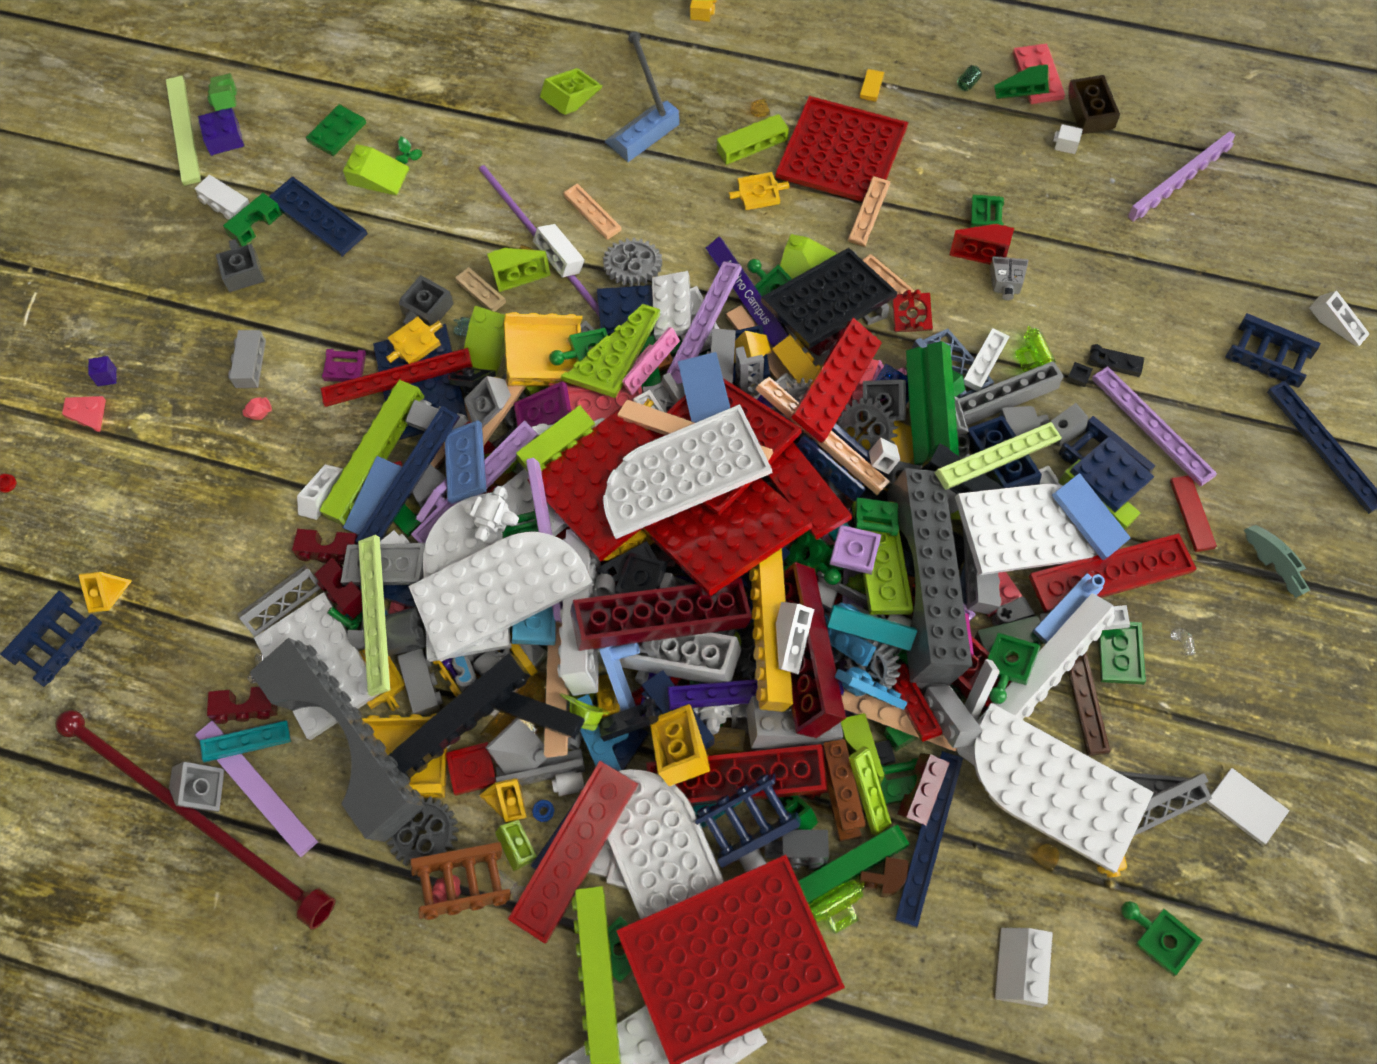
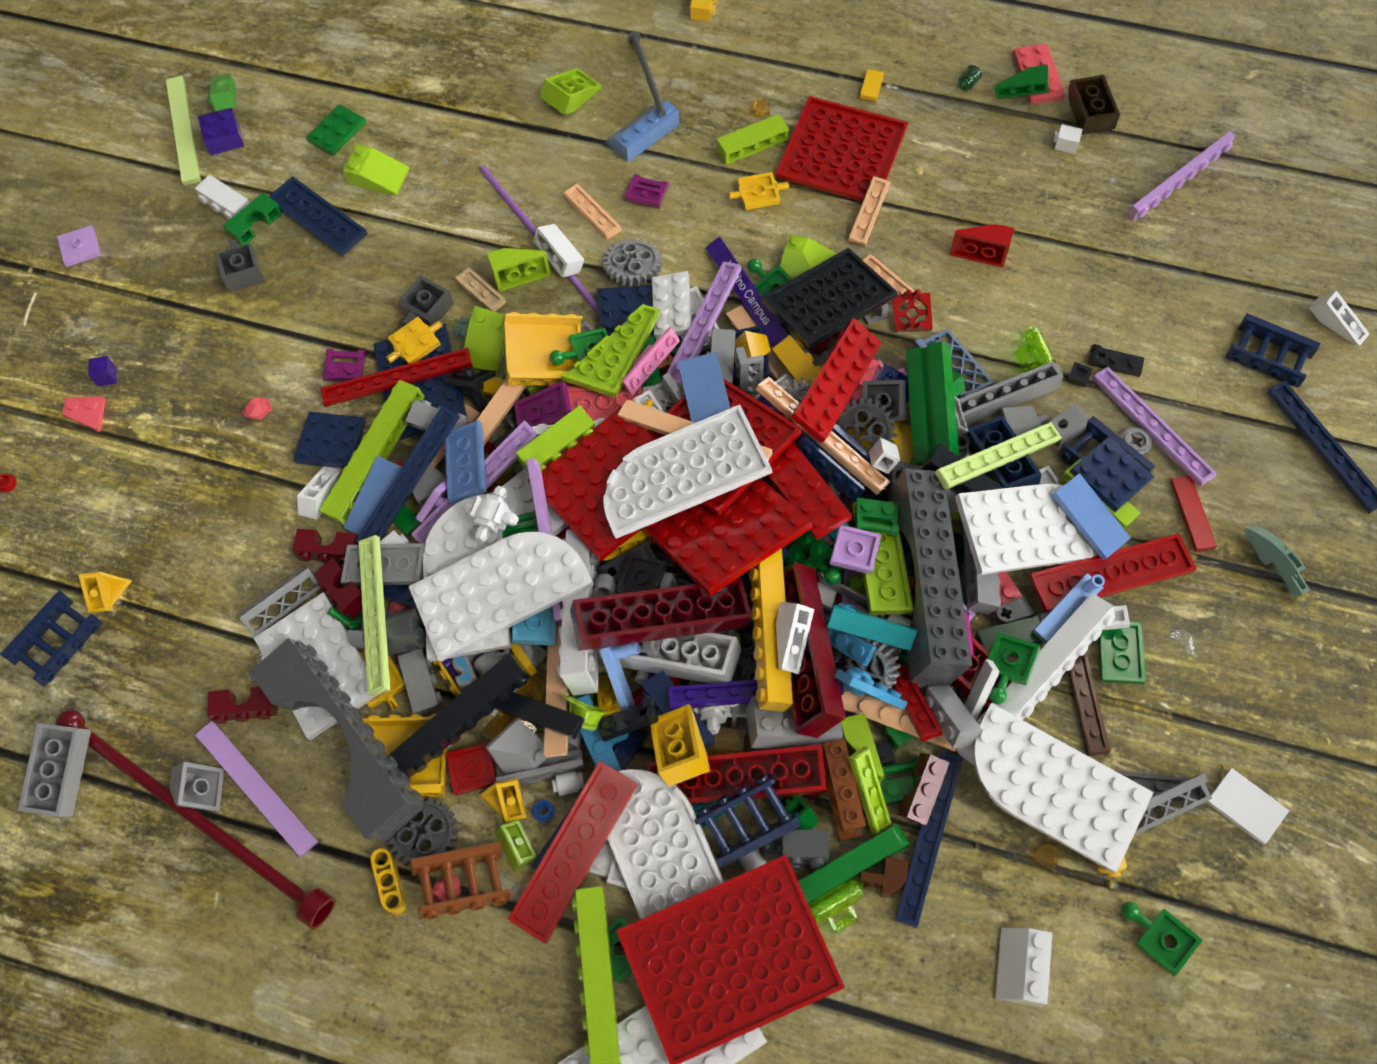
(54, 770): none -> light grey brick
(79, 246): none -> lavender plate
(245, 741): teal tile -> none
(247, 359): light grey brick -> none
(329, 439): none -> dark blue plate
(384, 871): none -> yellow beam
(405, 147): green plant -> none
(487, 399): light grey slope -> none
(646, 195): none -> magenta plate
(981, 210): green plate -> none
(985, 359): white plate -> none
(1008, 275): light grey torso -> none
(1138, 434): none -> light grey gear

